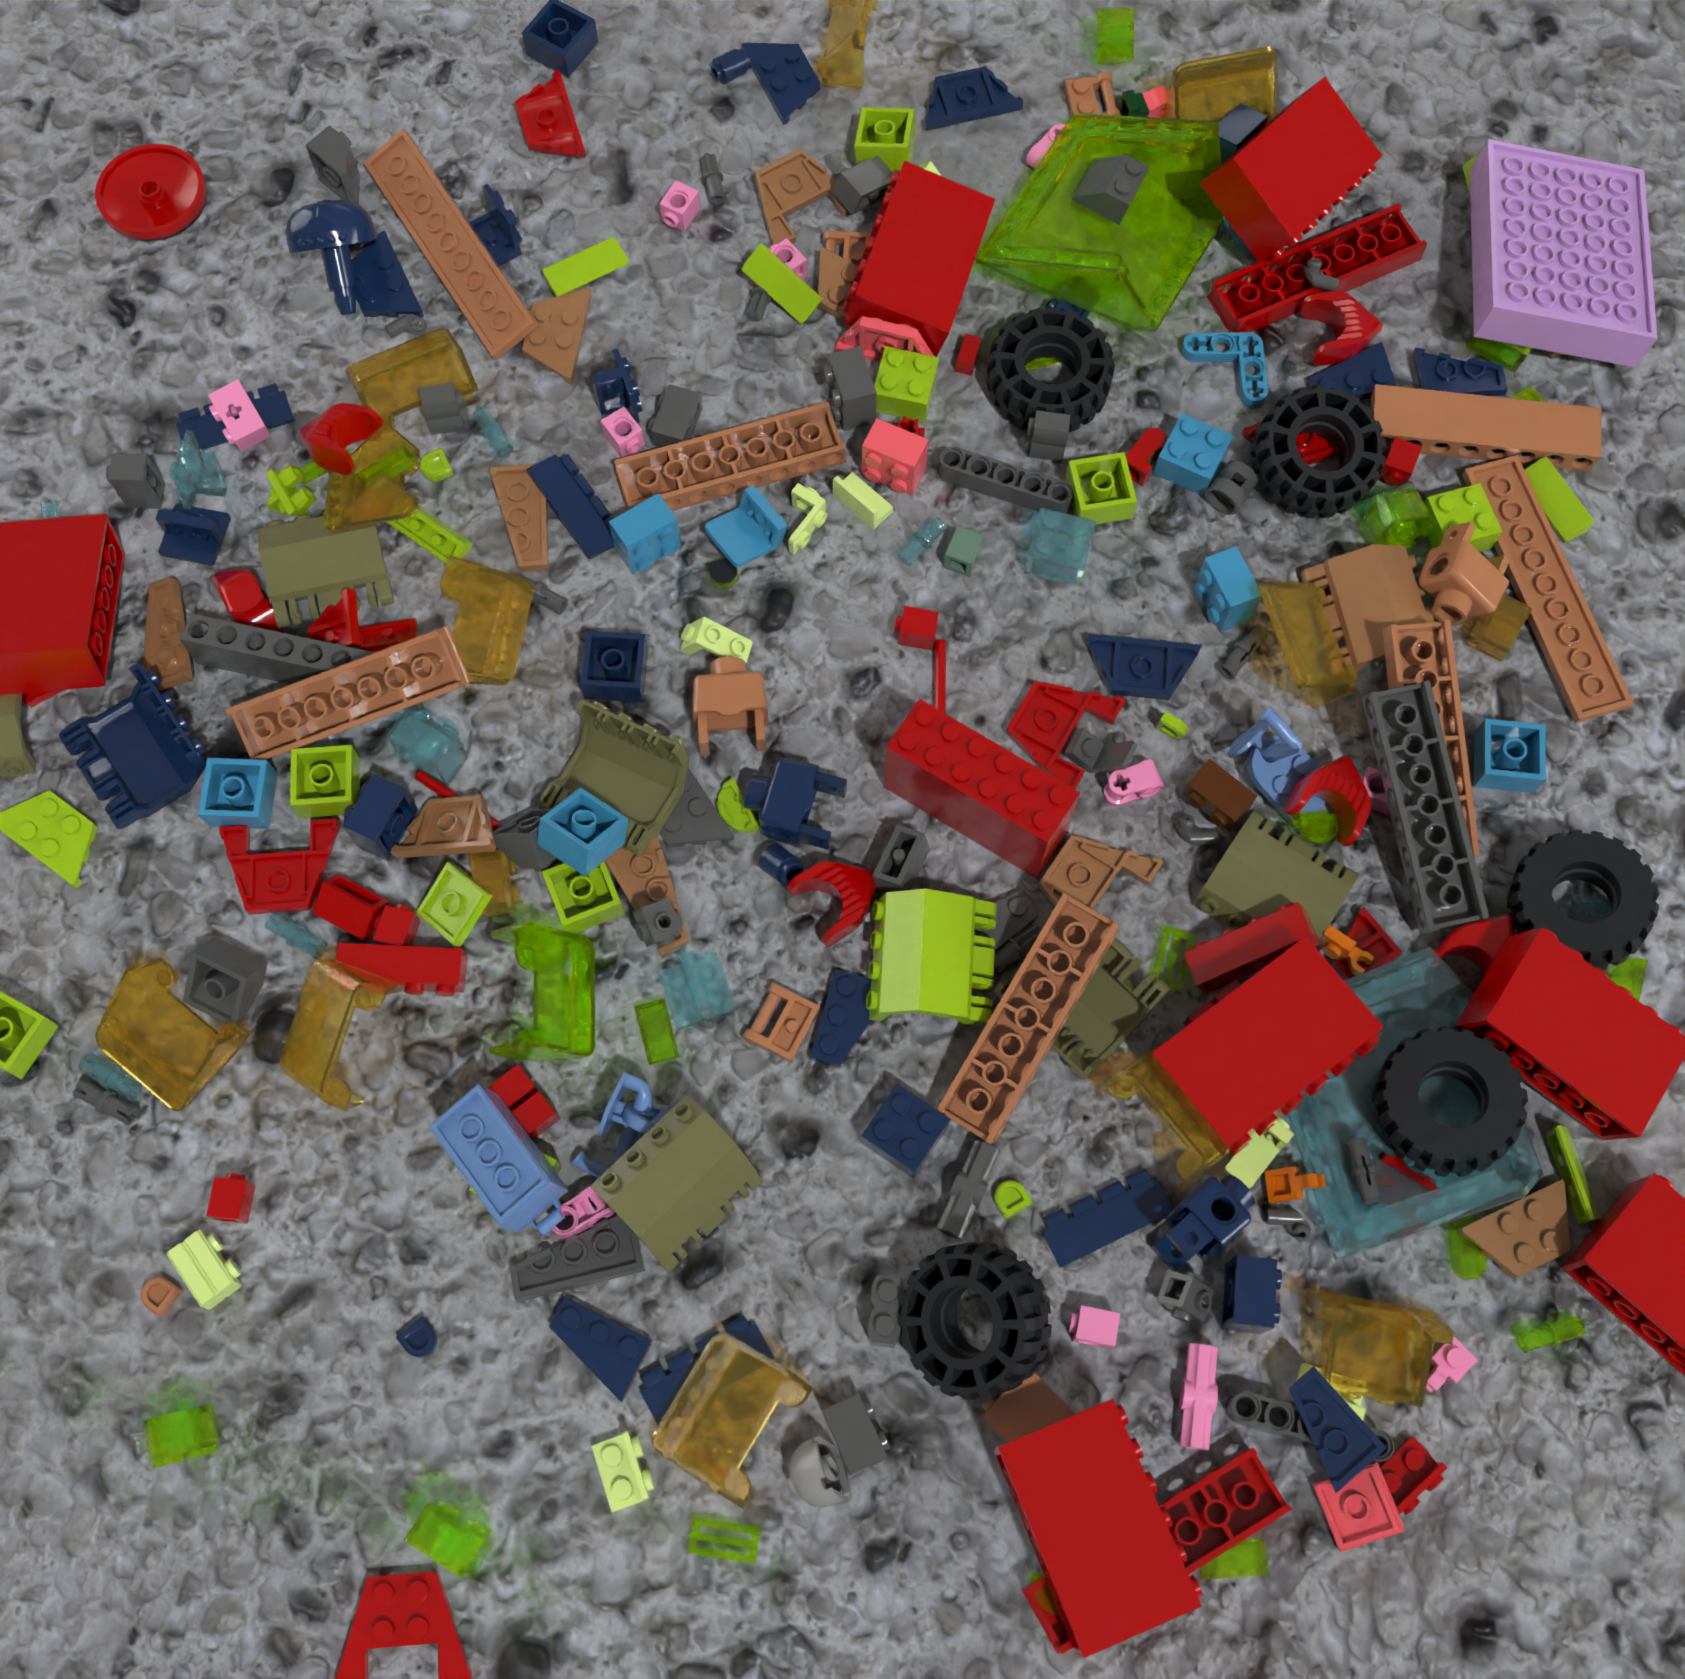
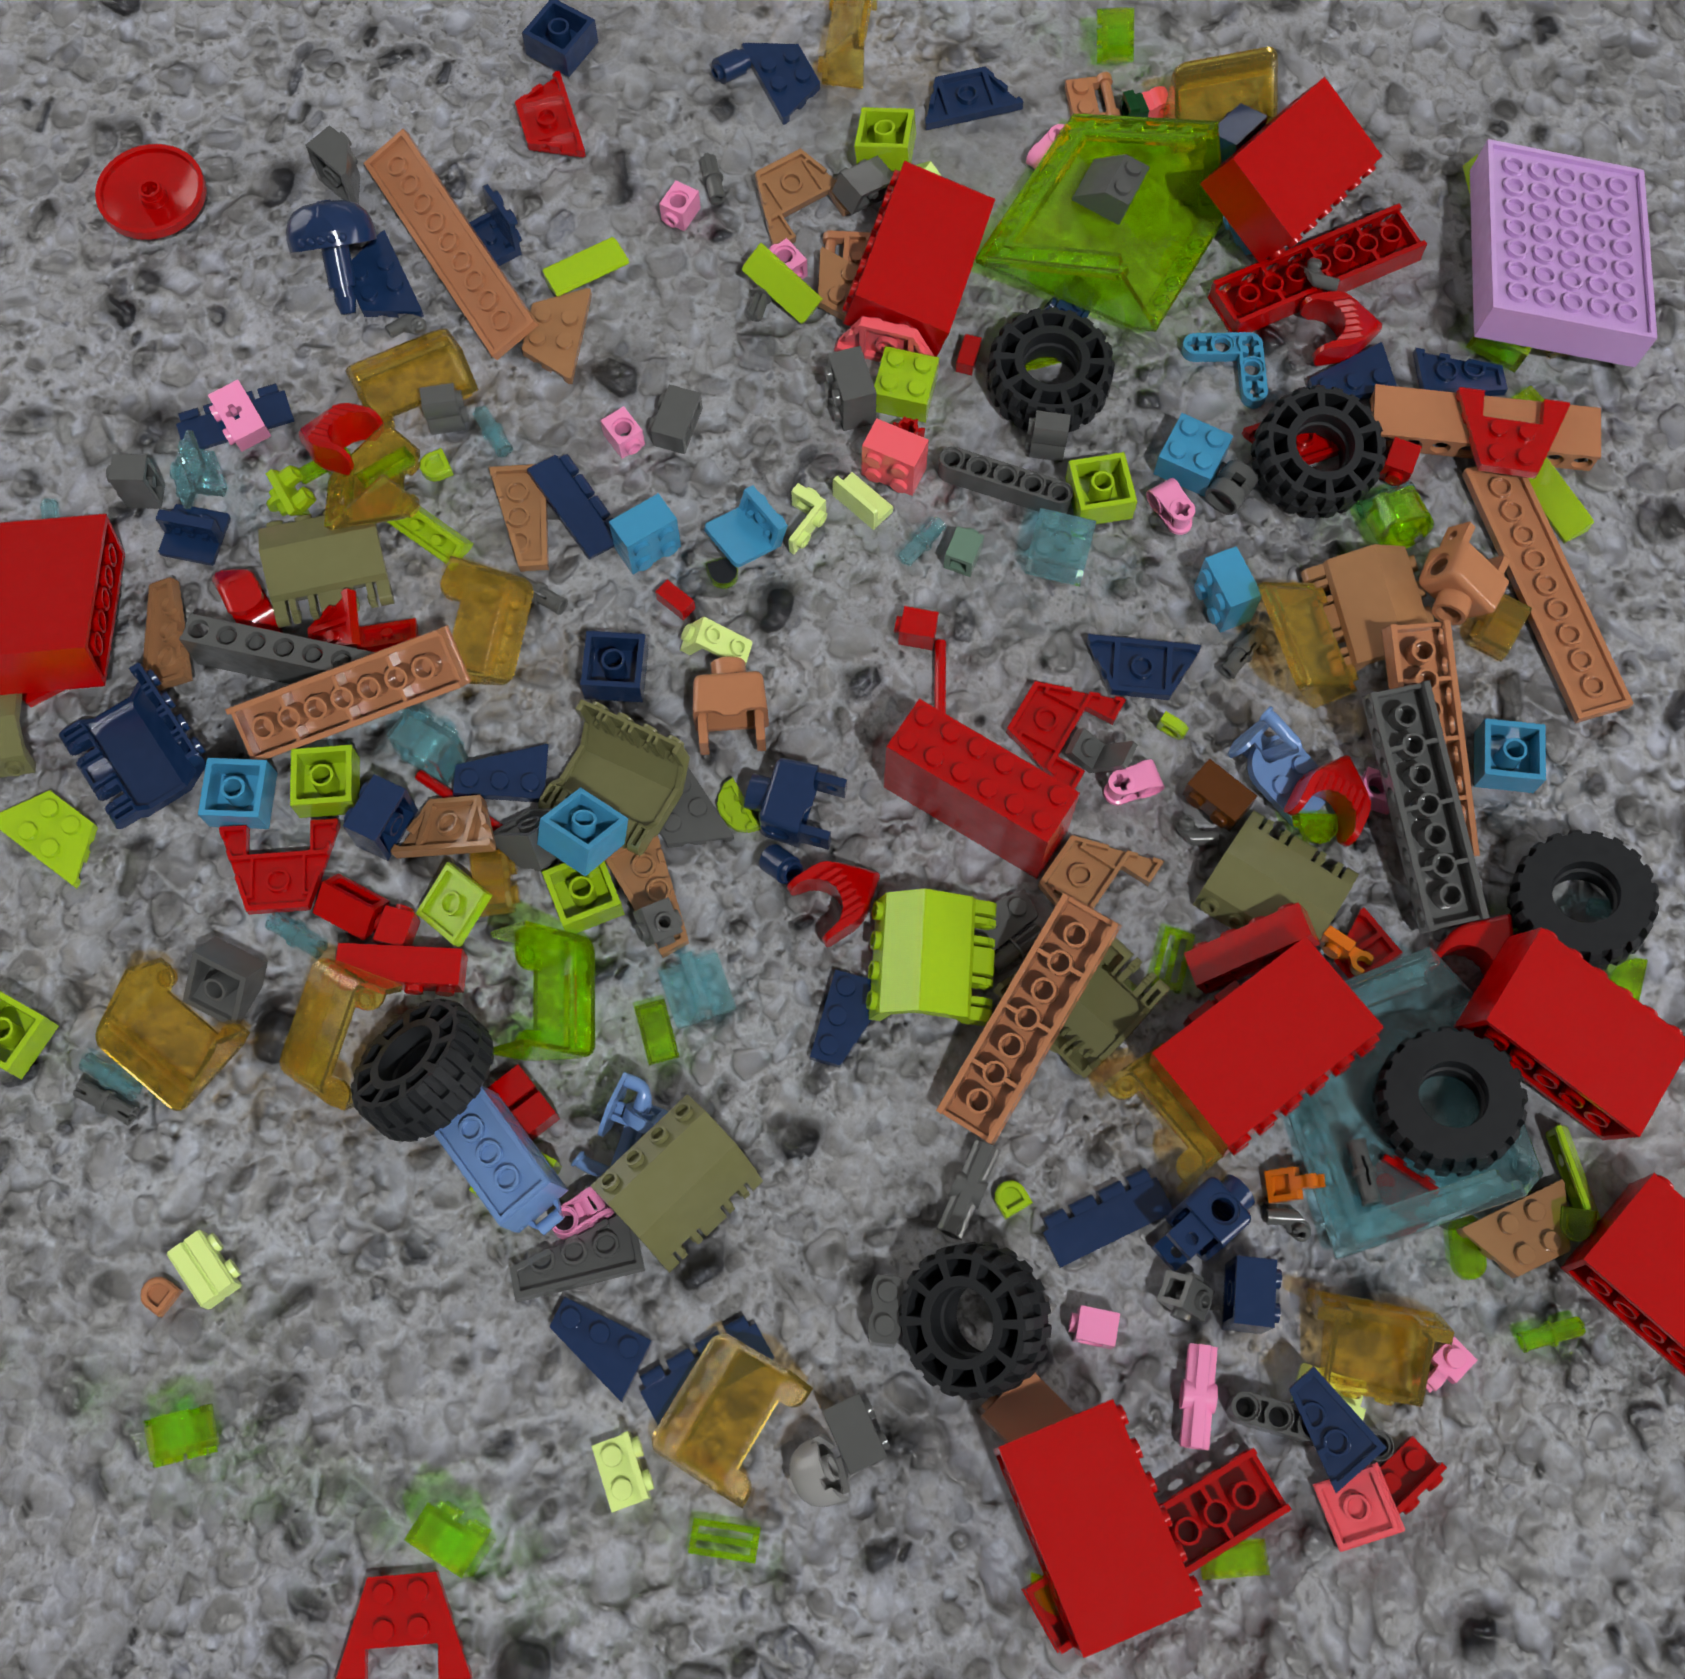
(231, 1199): red brick -> none
(419, 1338): dark blue tile -> none
(422, 1070): none -> black tyre
(506, 776): none -> dark blue wing
(617, 389): dark blue bracket -> none
(675, 600): none -> red piece
(733, 459): nougat tile -> none
(789, 1029): nougat plate -> none
(901, 860): dark grey brick -> none
(905, 1131): dark blue brick -> none
(1144, 453): red leg -> none
(1172, 506): none -> bright pink piece
(1262, 1149): yellowish green bracket -> none
(1464, 506): lime brick -> none
(1506, 444): none -> red wing
(1578, 1223): none -> clear neon green tile

